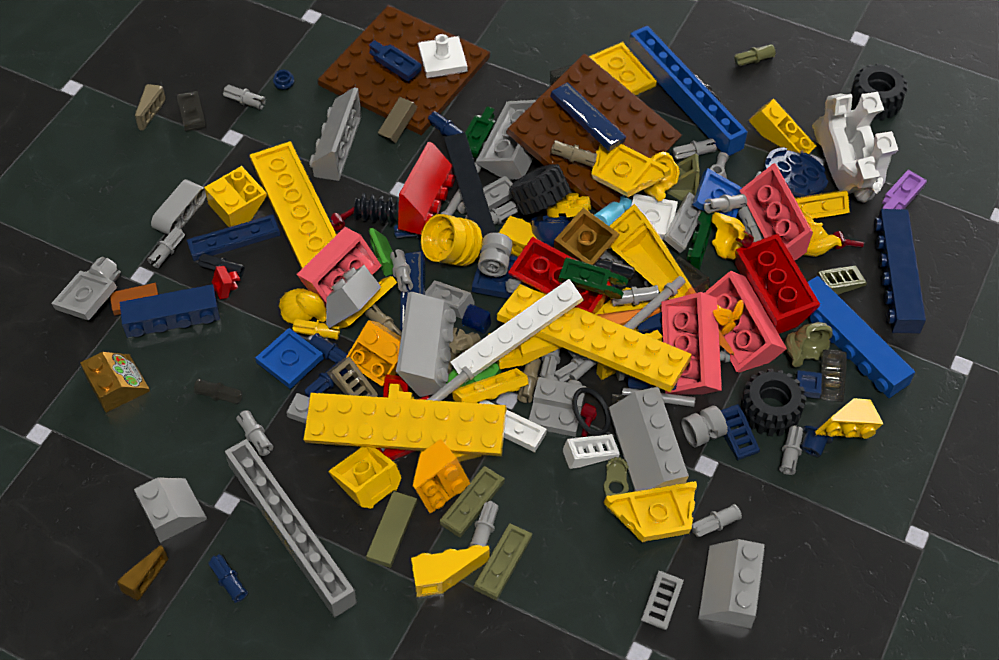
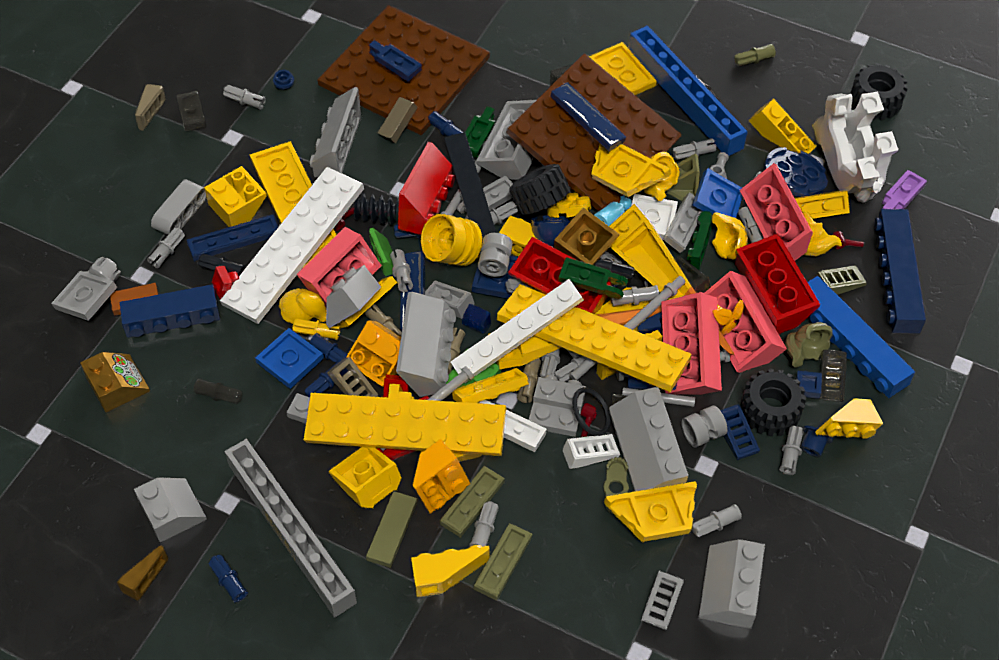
(254, 433): light grey pin -> none
(292, 245): none -> white plate
(442, 56): white tile -> none
(464, 342): dark tan axle -> none
(573, 153): dark tan pin -> none
(725, 203): light grey pin -> none
(747, 240): dark red hand -> none

